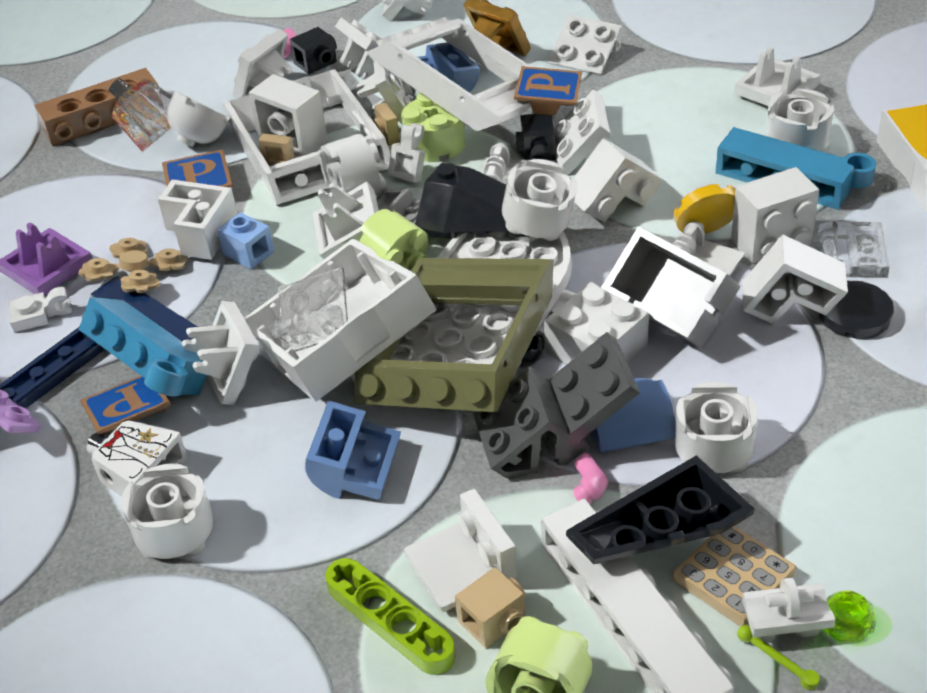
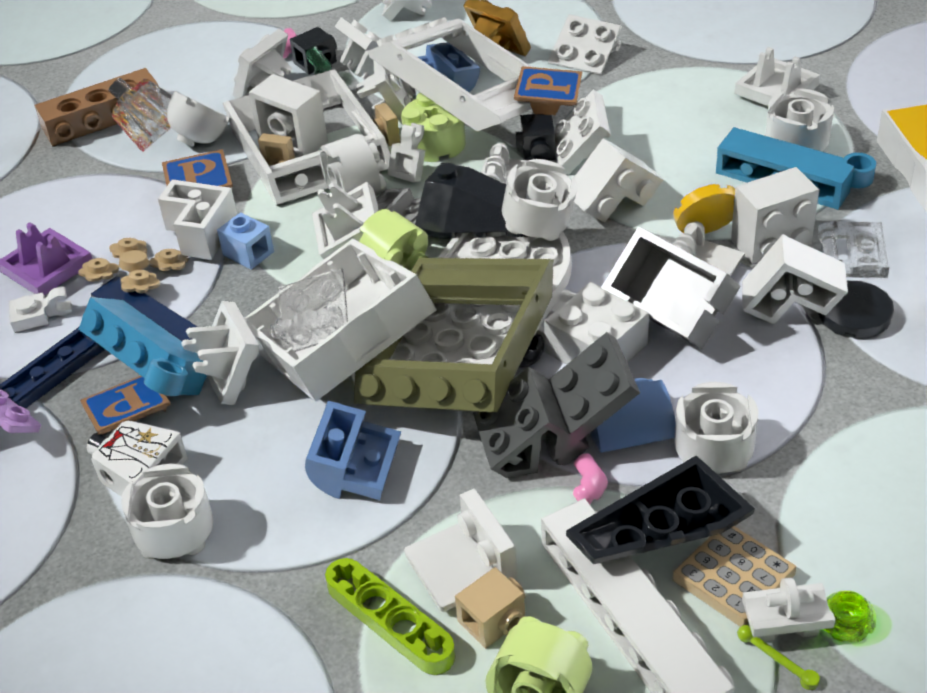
(318, 60): none -> clear green arm

